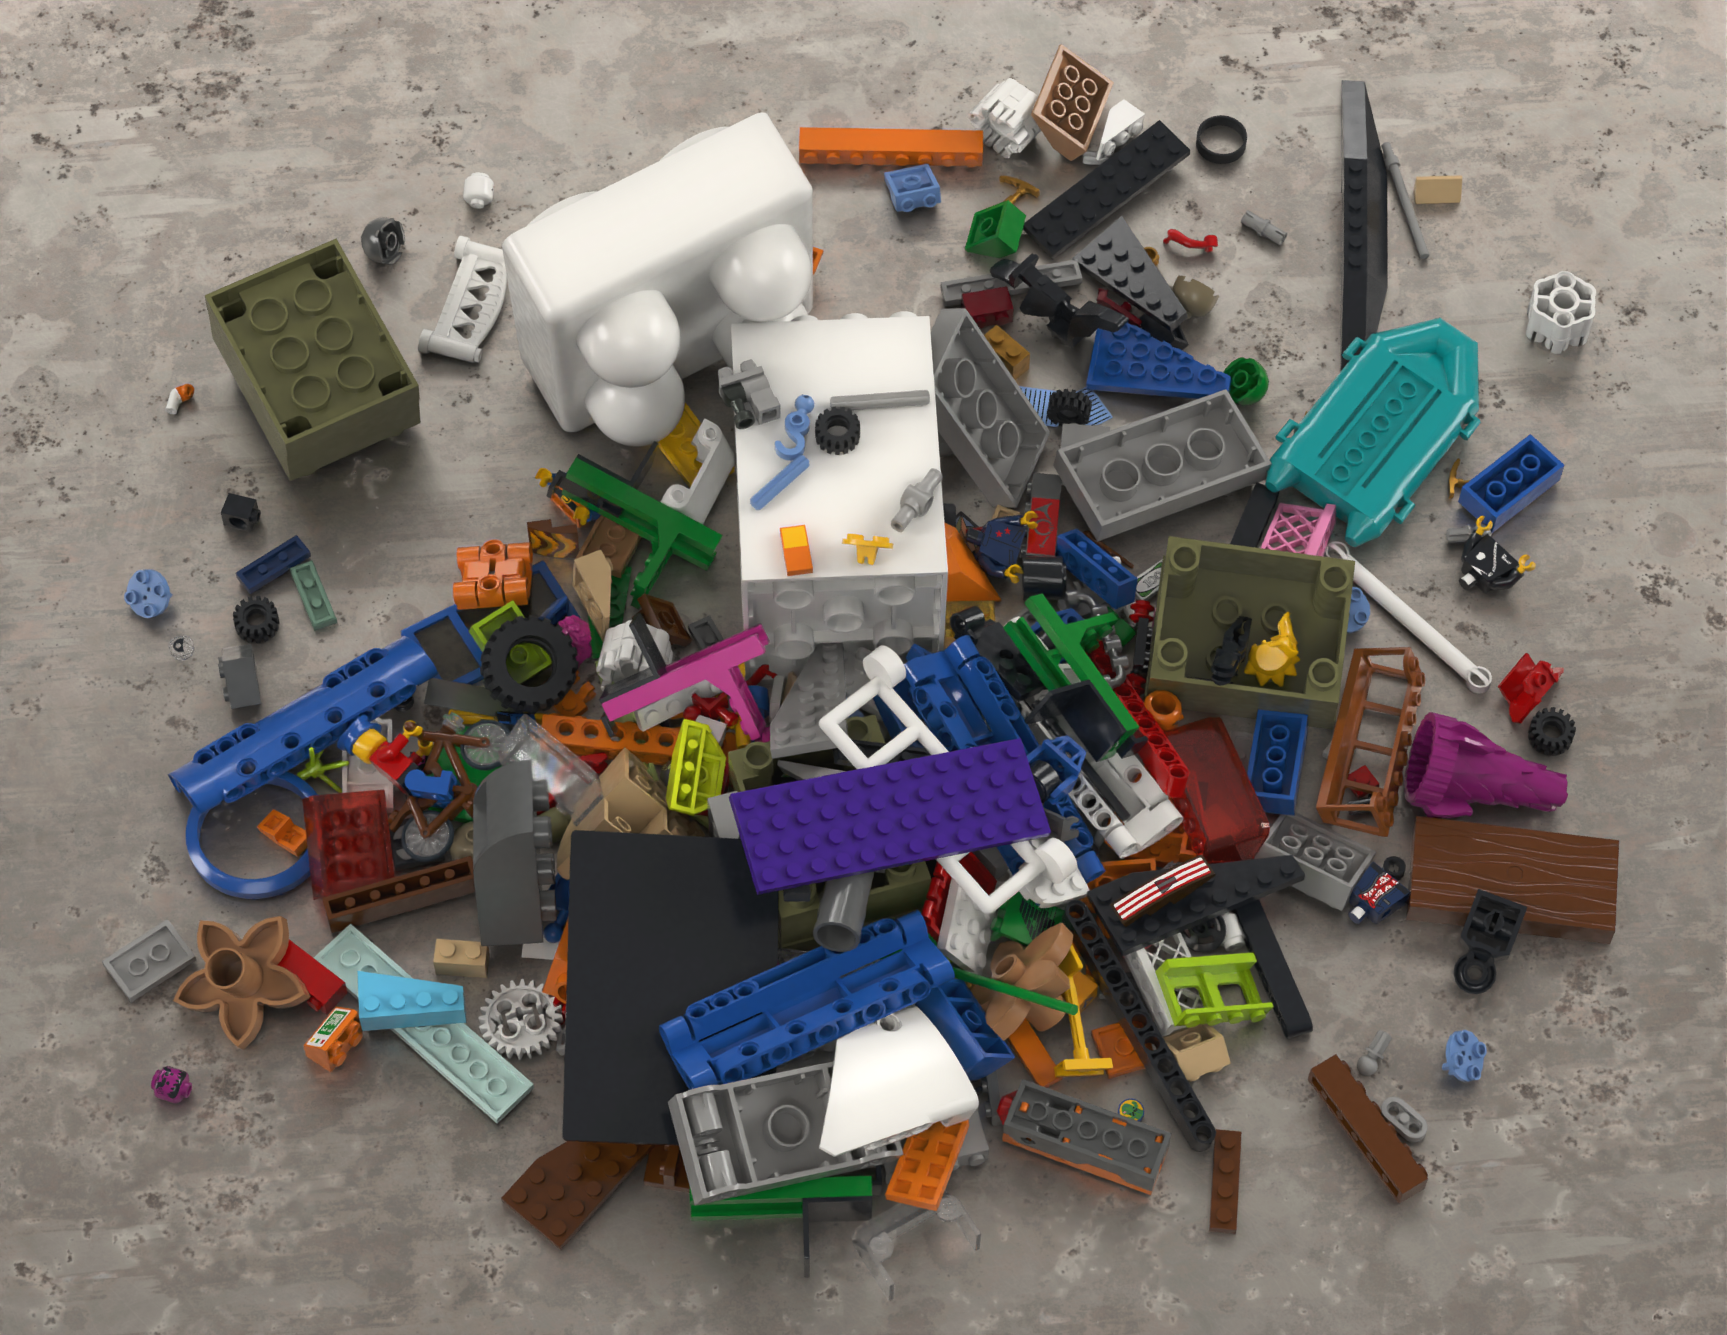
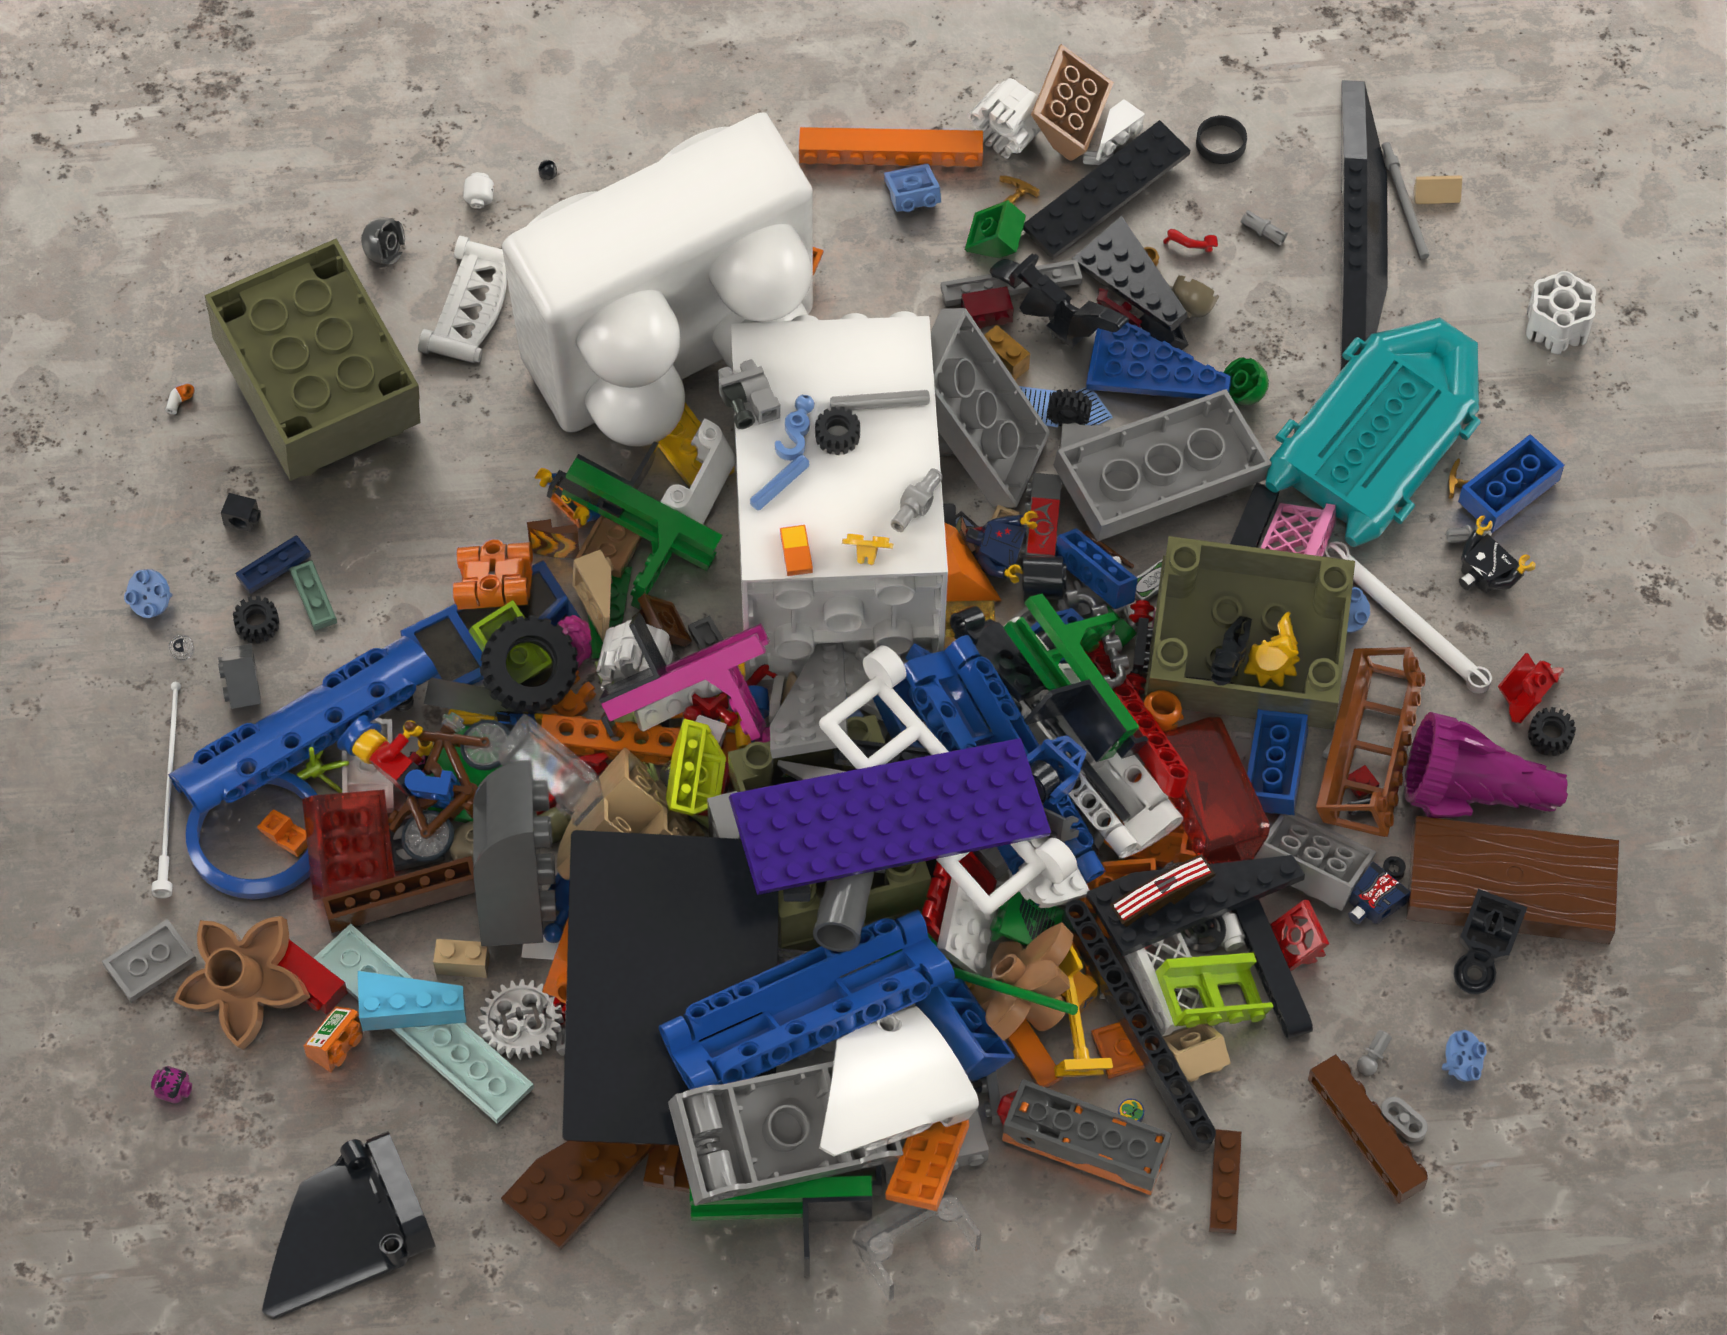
(162, 887): none -> white piece
(347, 1227): none -> black panel
(547, 170): none -> black hinge
(1307, 955): none -> red piece

